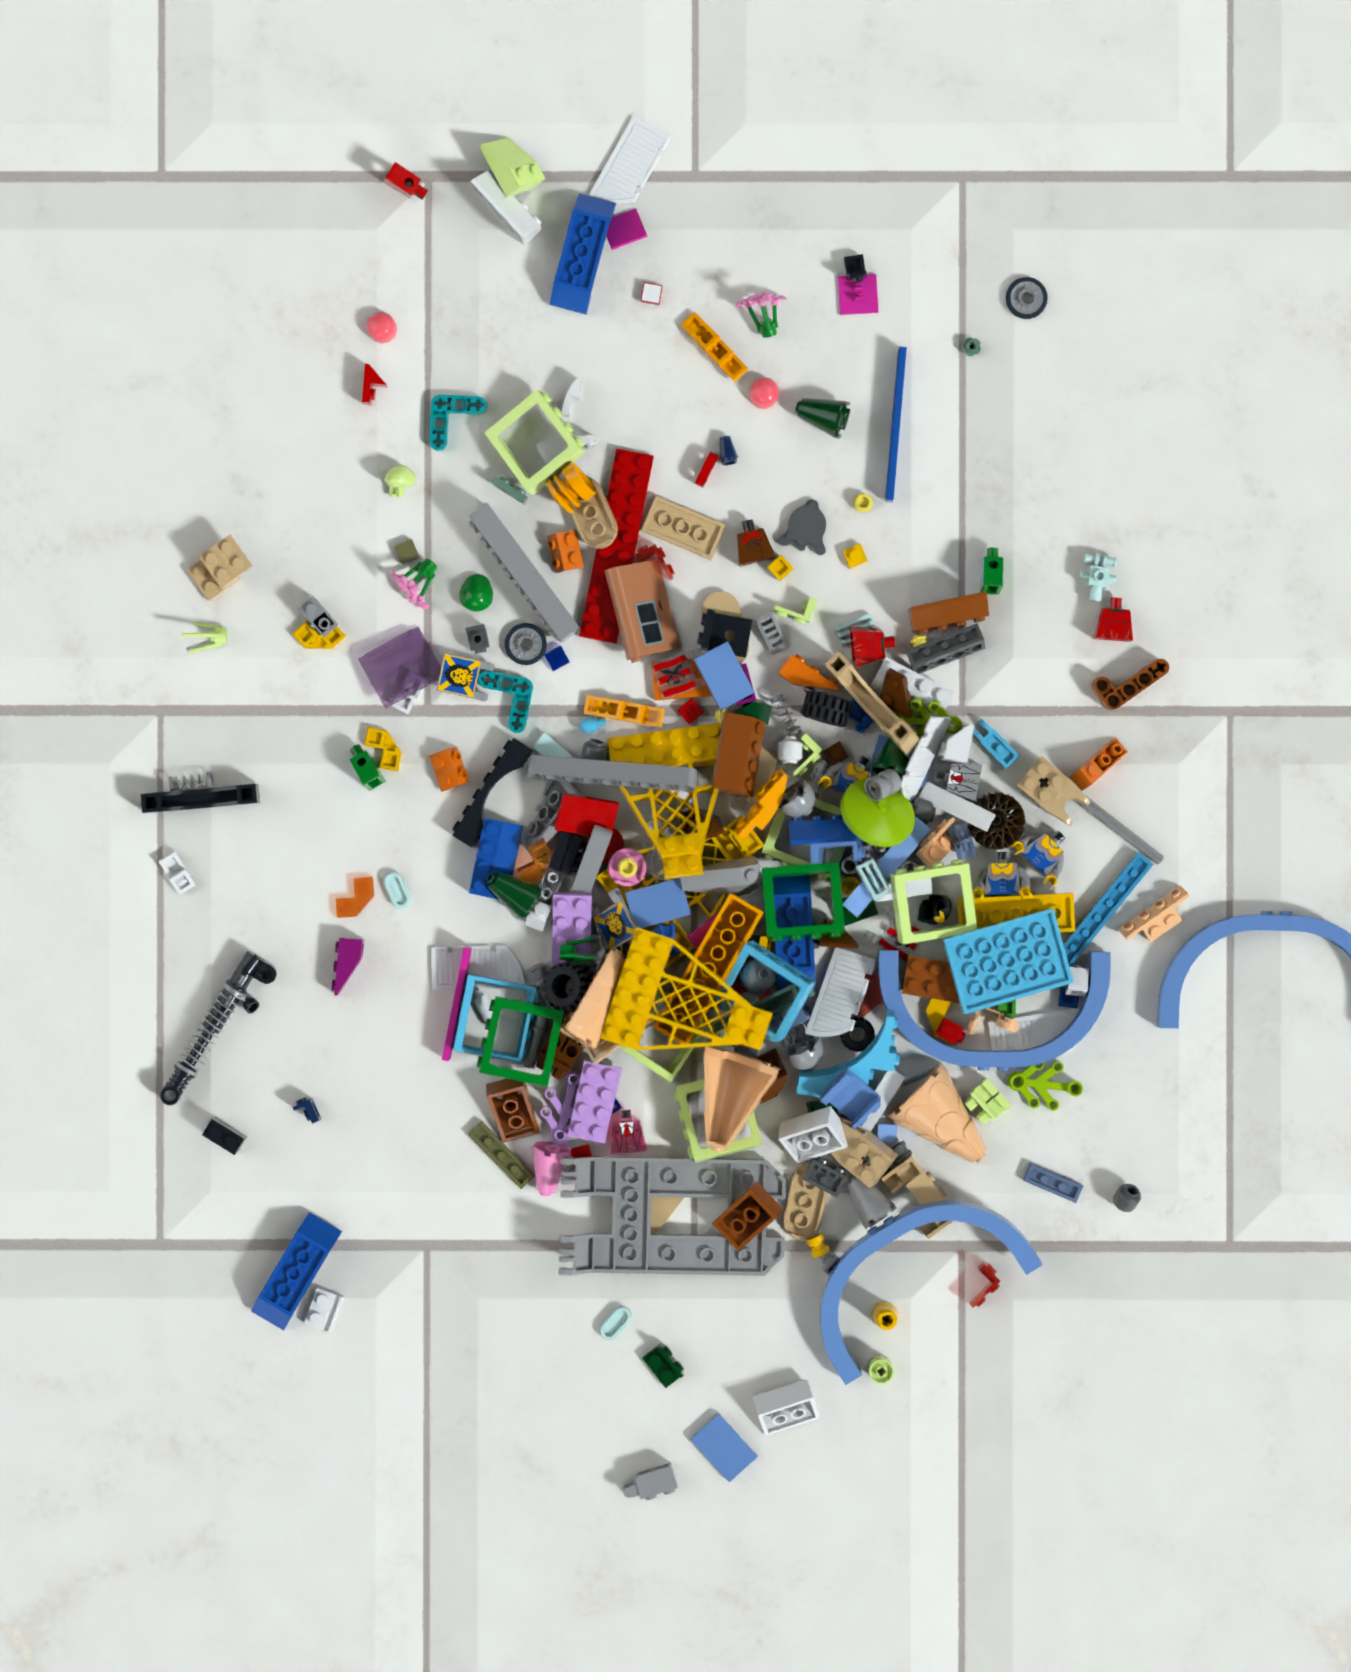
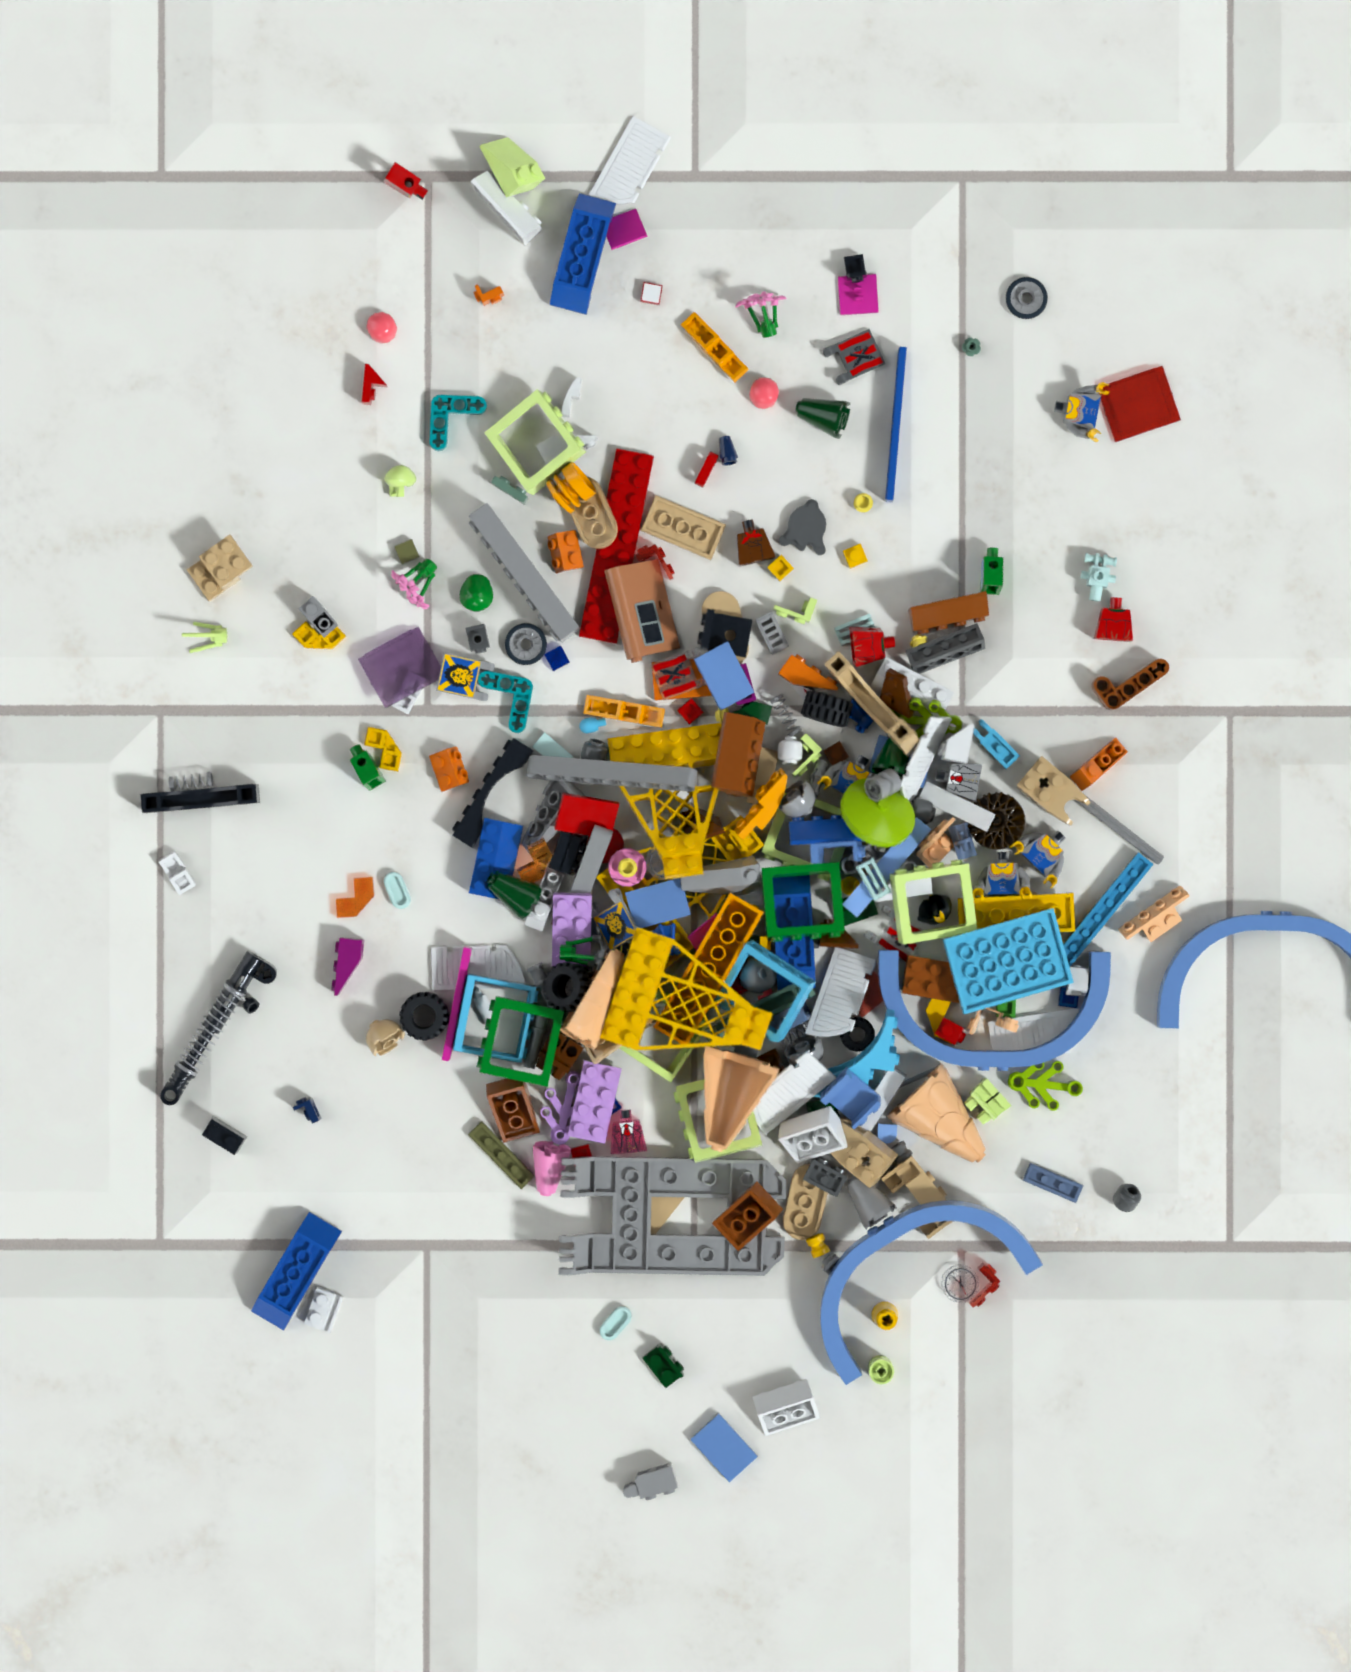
(383, 1035): none -> tan cylinder
(409, 1024): none -> black tyre
(492, 296): none -> orange bracket
(791, 1090): none -> white piece
(858, 355): none -> flag
(960, 1283): none -> clear tile
(1082, 410): none -> torso
(1139, 404): none -> clear red piece

